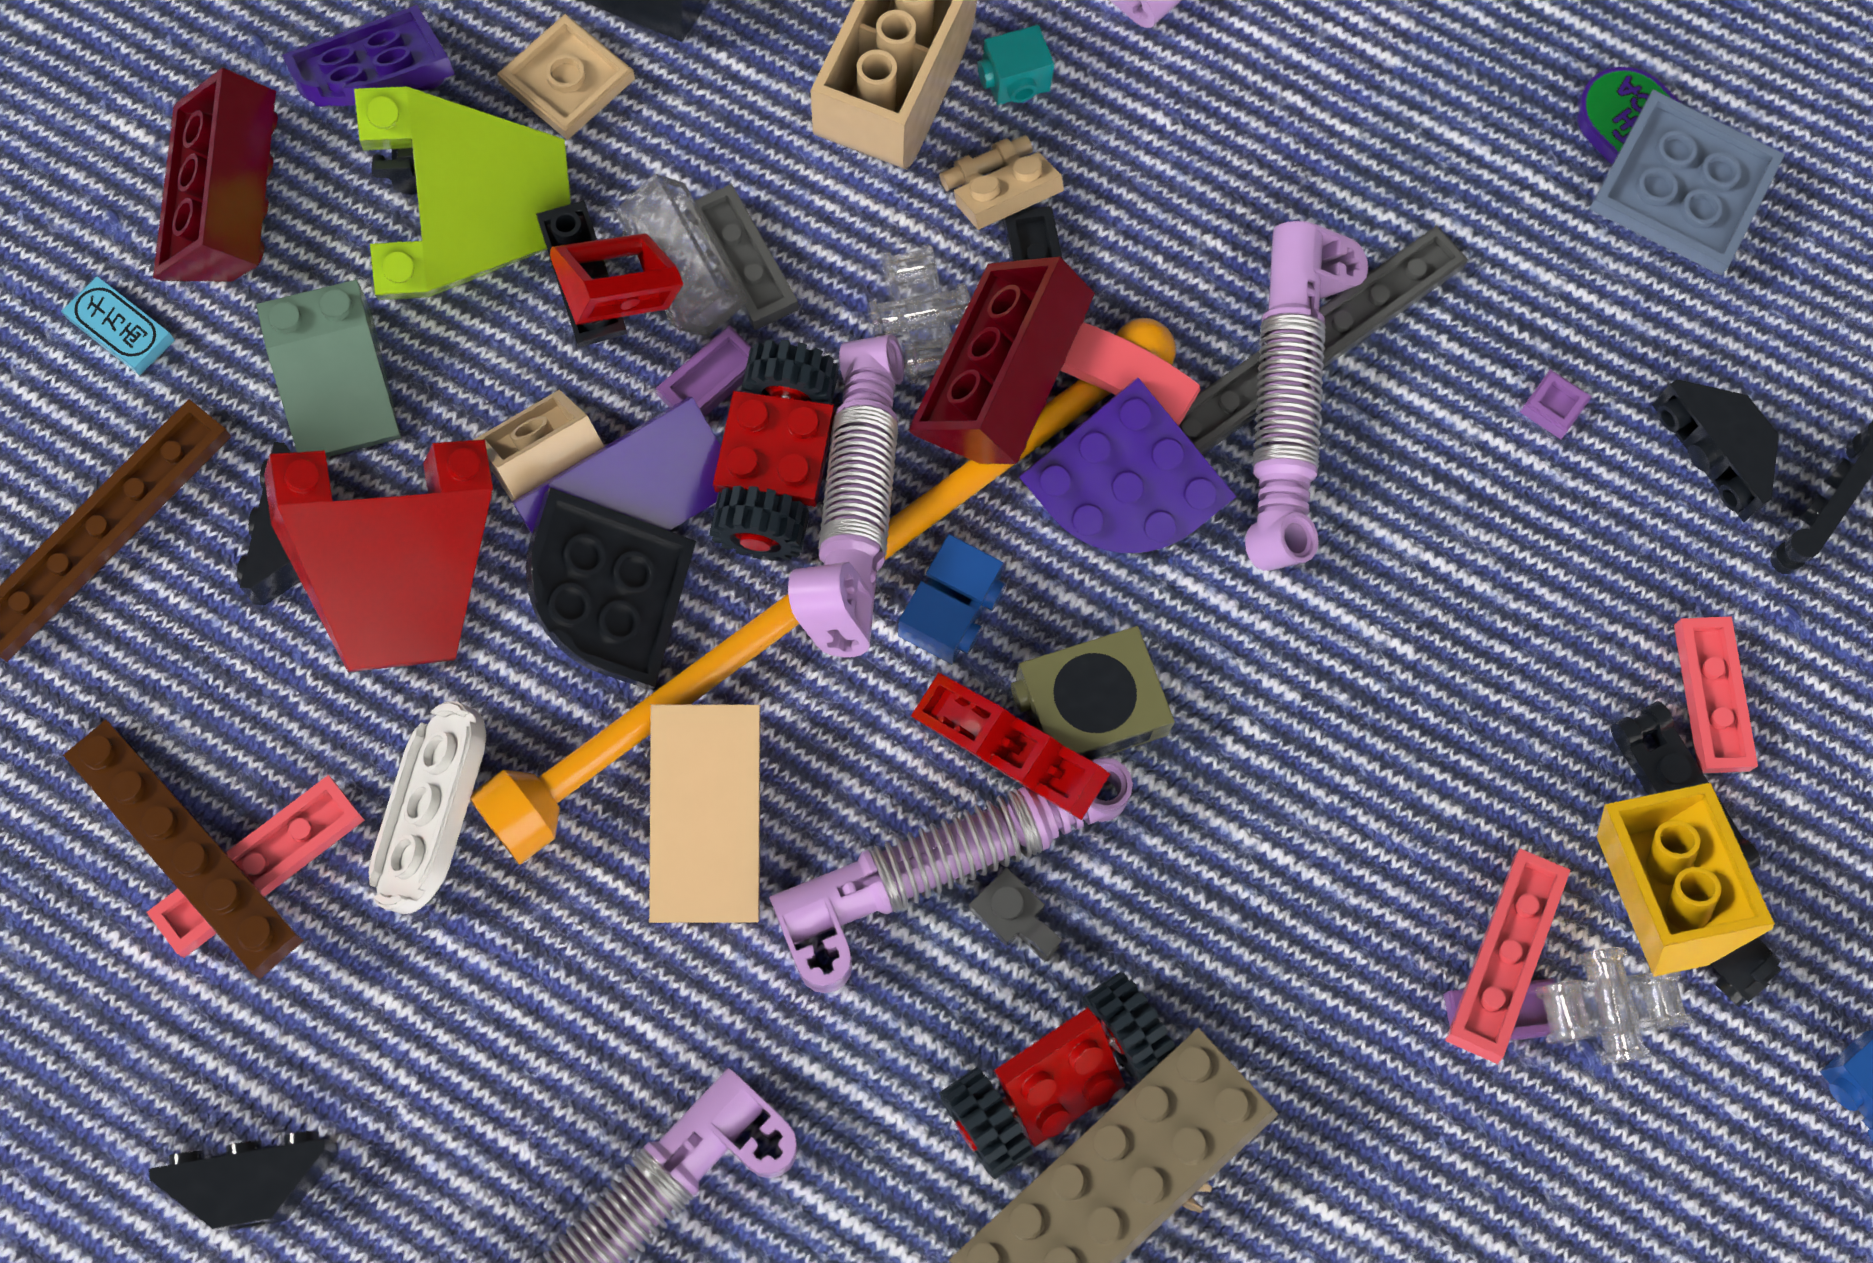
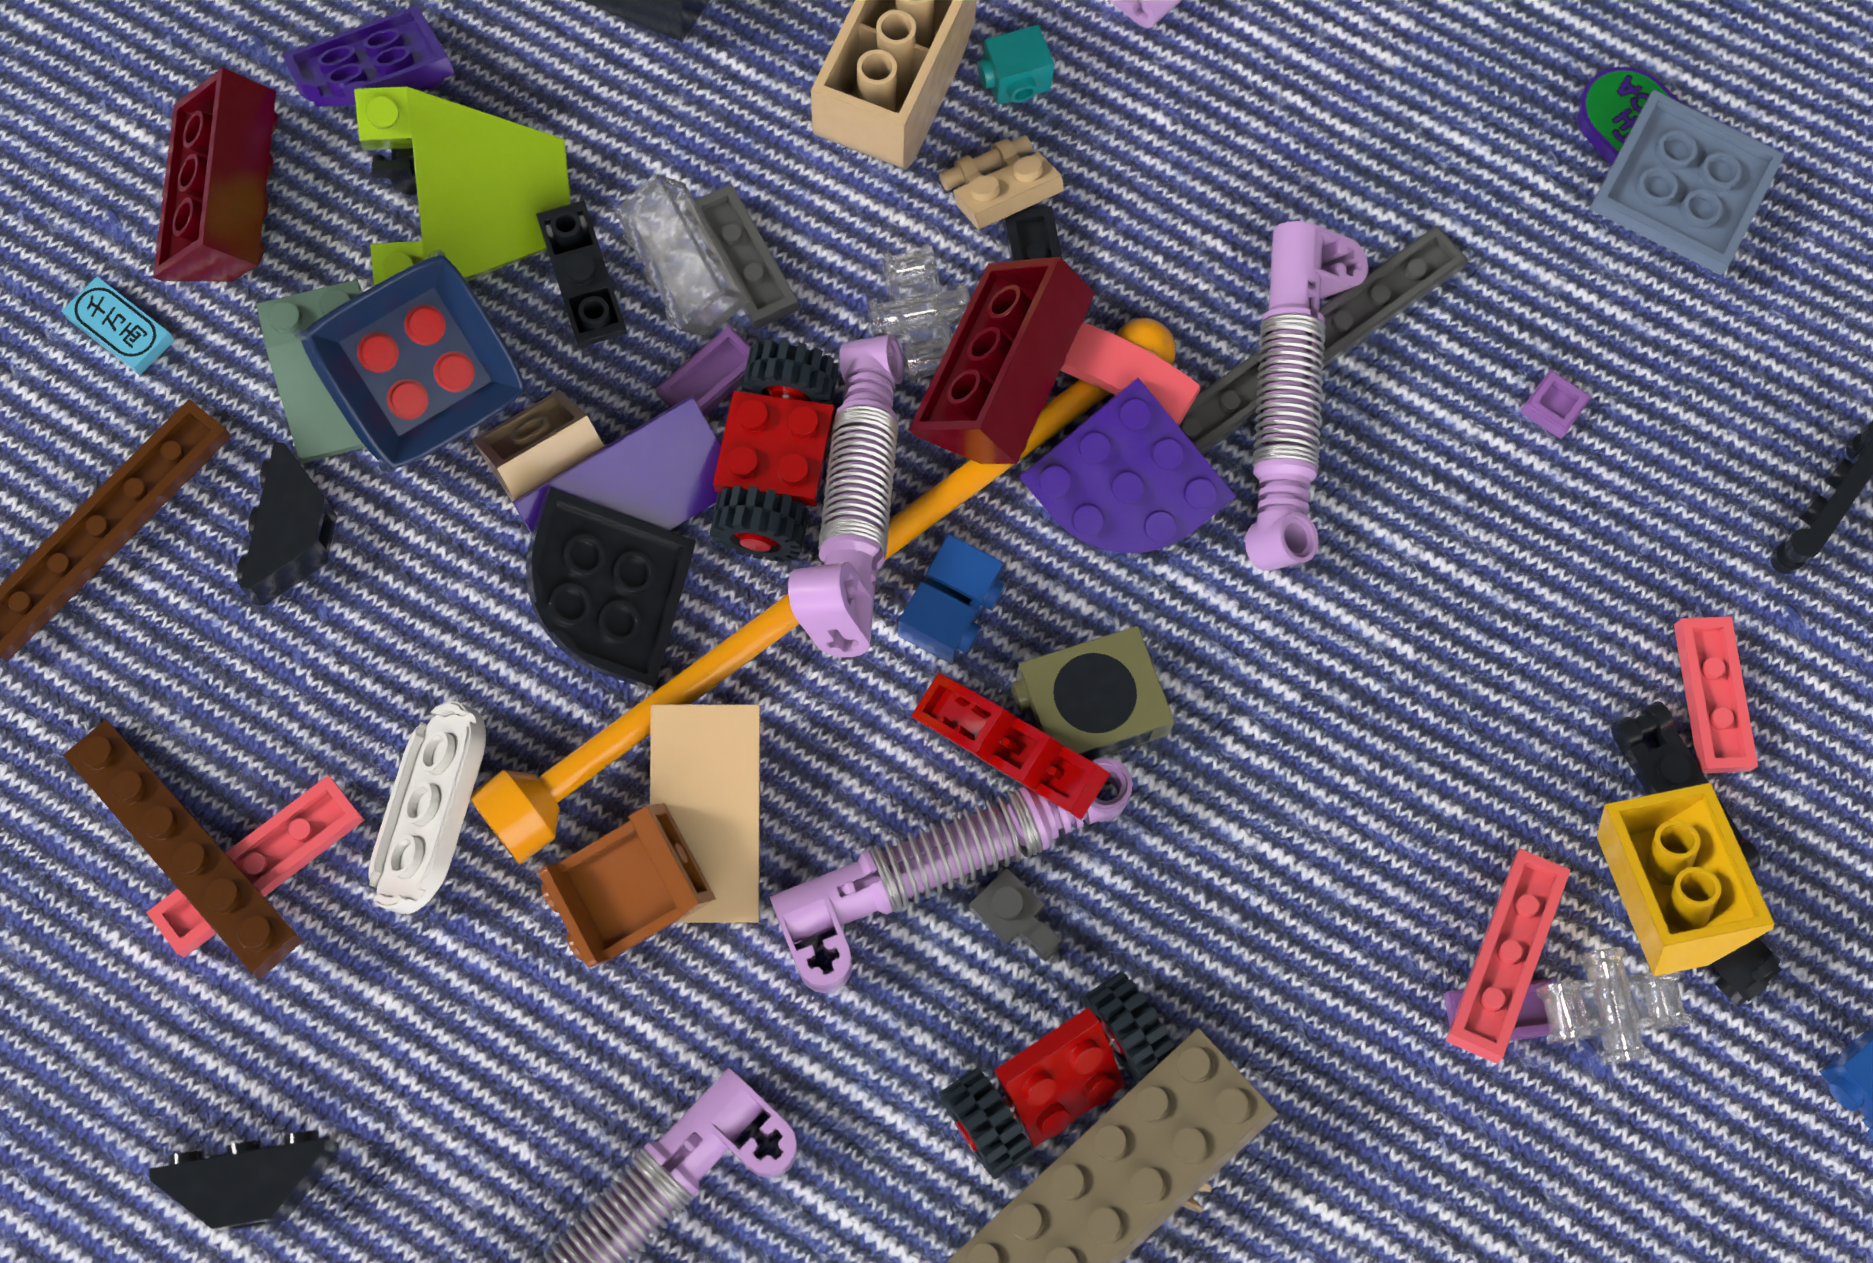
(385, 569): red wedge -> none
(413, 362): none -> dark blue piece
(566, 76): tan plate -> none
(621, 294): red tile -> none
(625, 886): none -> dark orange panel
(1725, 440): black slope -> none

